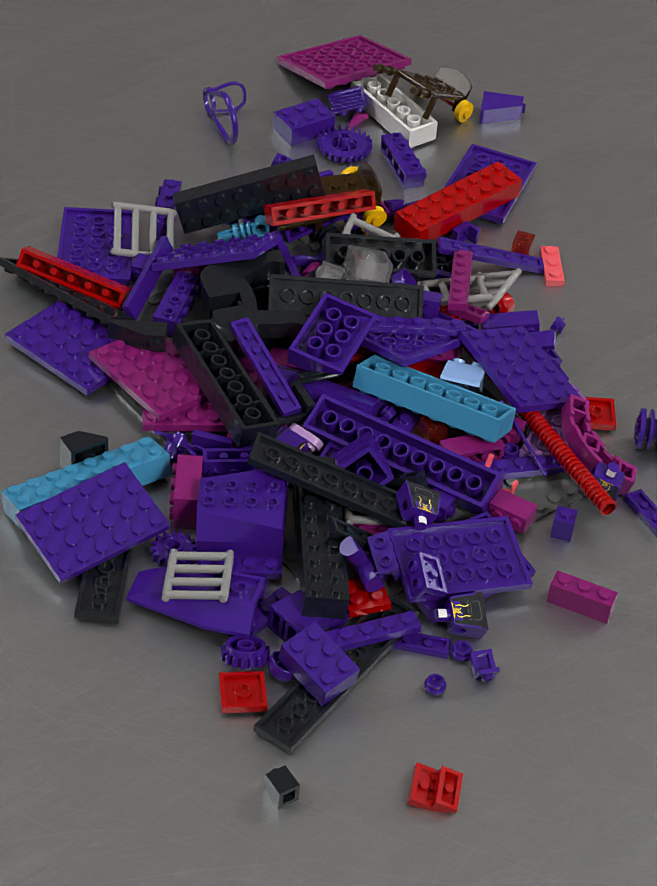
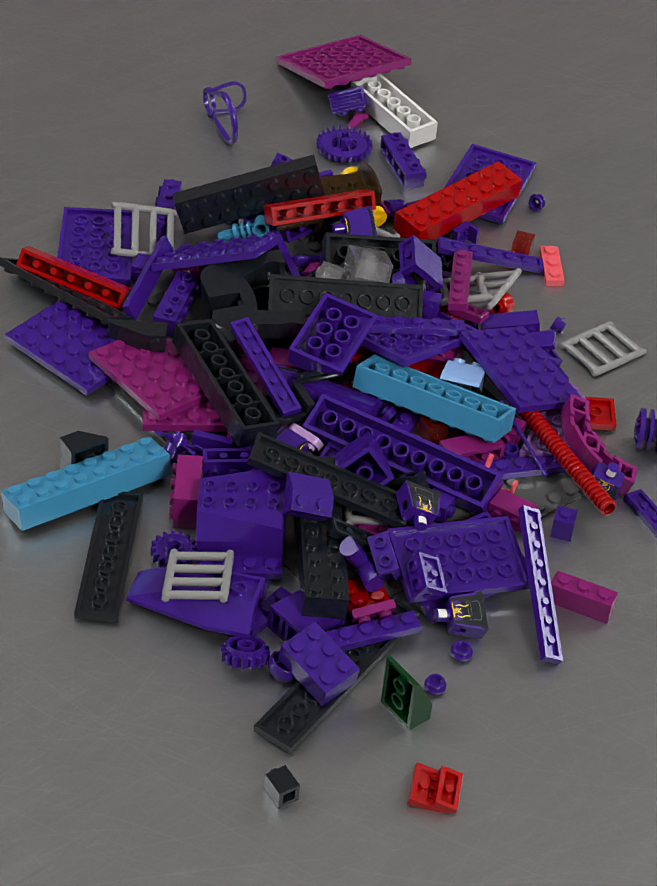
(92, 522): dark purple plate -> none
(242, 692): red plate -> none
(303, 121): dark purple brick -> none
(308, 497): none -> dark purple slope
(357, 222): none -> dark purple torso
(381, 609): none -> magenta plate
(404, 696): none -> dark green slope
(421, 259): none -> dark purple panel
(425, 645): dark purple tile -> none
(446, 85): dark brown piece -> none
(483, 665): dark purple bracket -> none
(501, 107): dark purple slope -> none
(533, 204): none -> dark purple plate
(540, 585): none -> dark purple plate
(608, 363): none -> light grey bar

